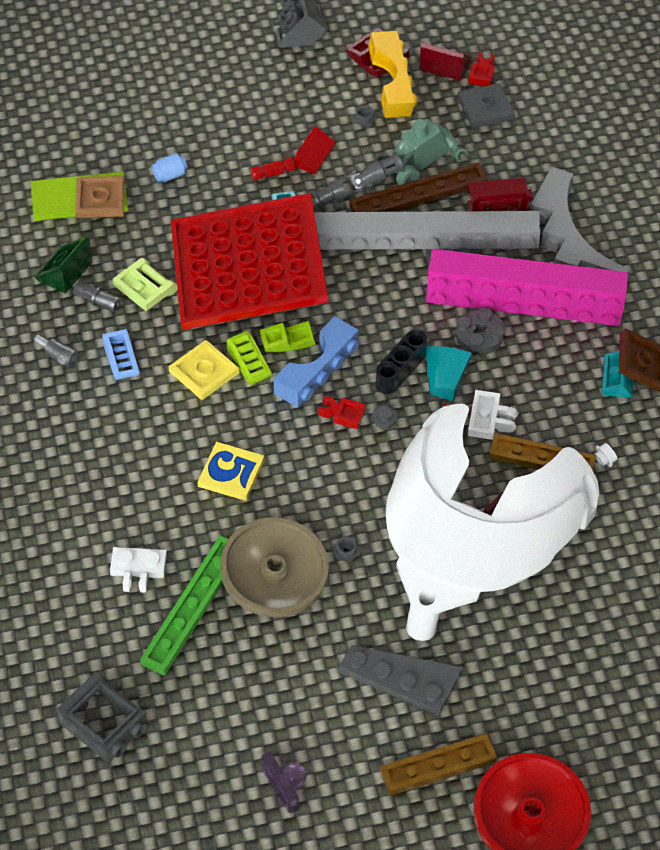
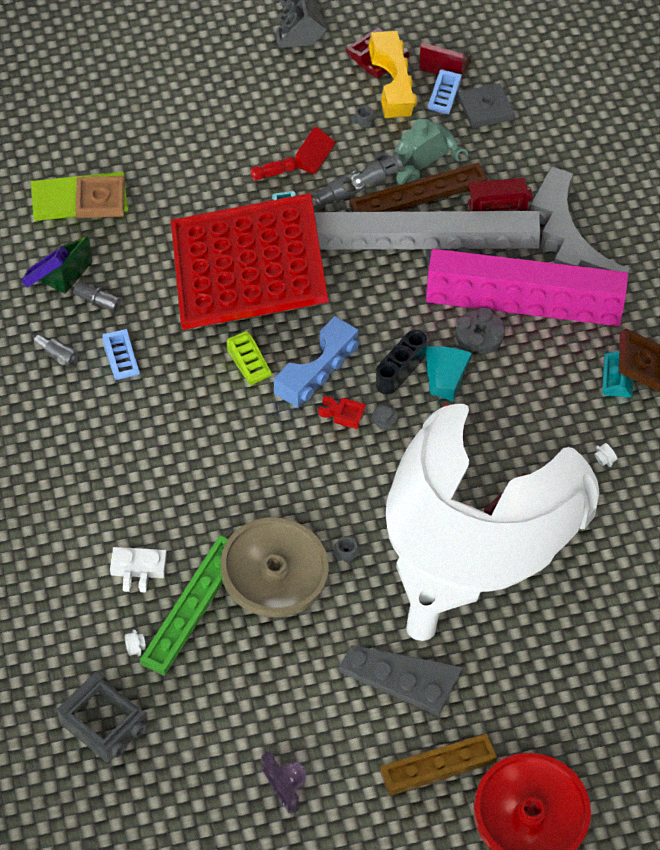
(44, 266): none -> dark purple tile
(134, 643): none -> white plate
(140, 288): yellowish green plate -> none
(169, 168): light blue brick -> none
(204, 369): light yellow tile -> none
(231, 471): light yellow tile -> none
(283, 339): lime slope -> none
(447, 78): none -> light blue slope
(482, 71): red plate -> none
(485, 413): white hinge -> none
(527, 452): pearl gold plate -> none

